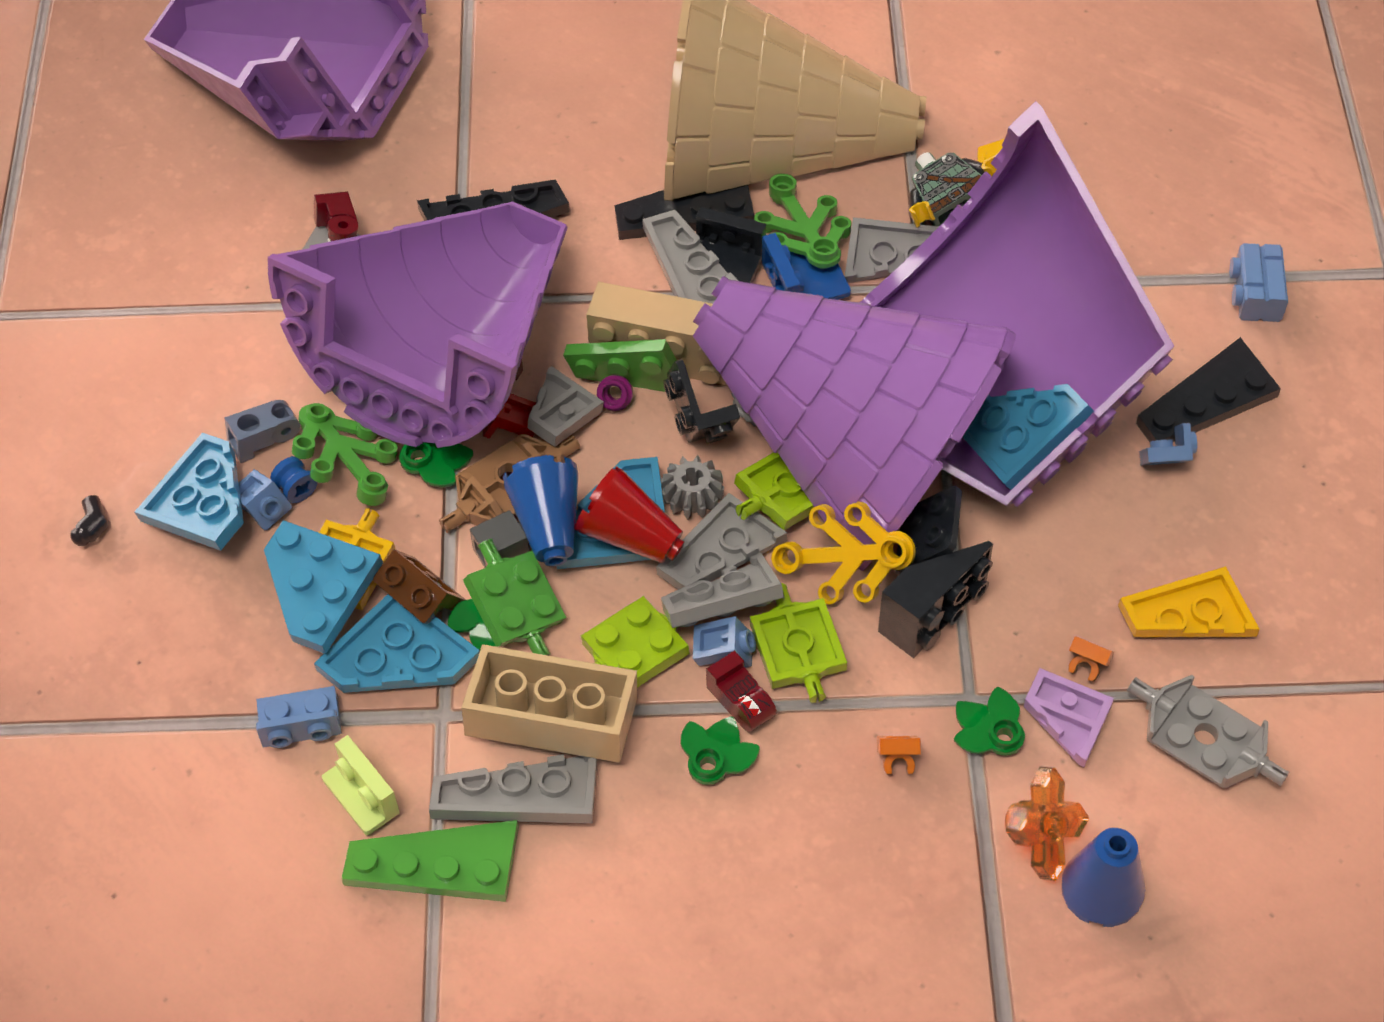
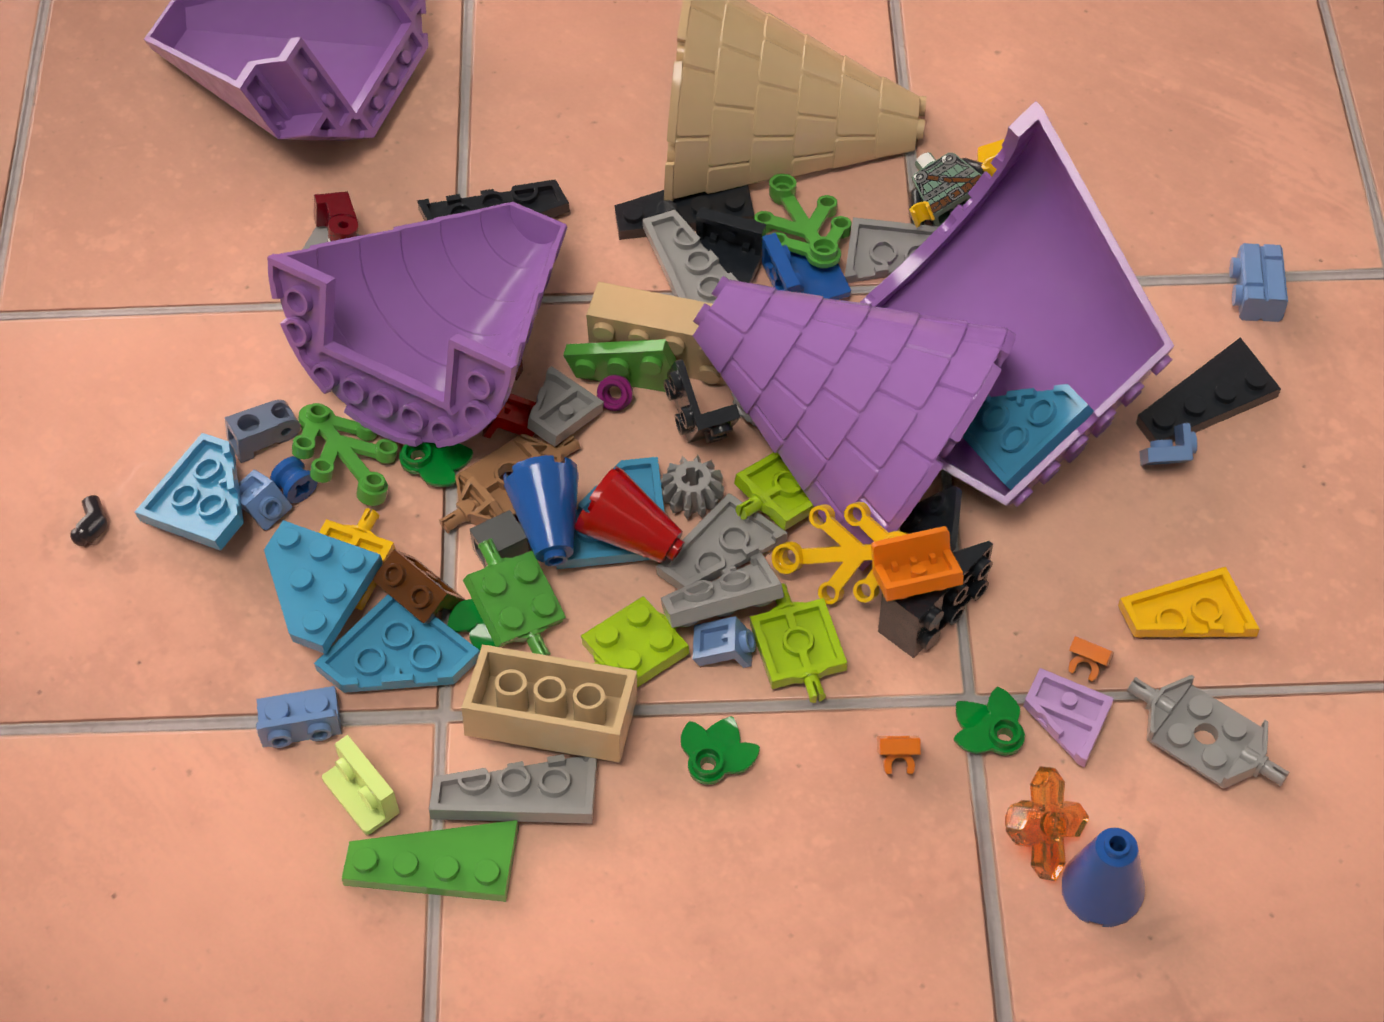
(739, 692): dark red leg -> none
(915, 564): none -> orange bracket

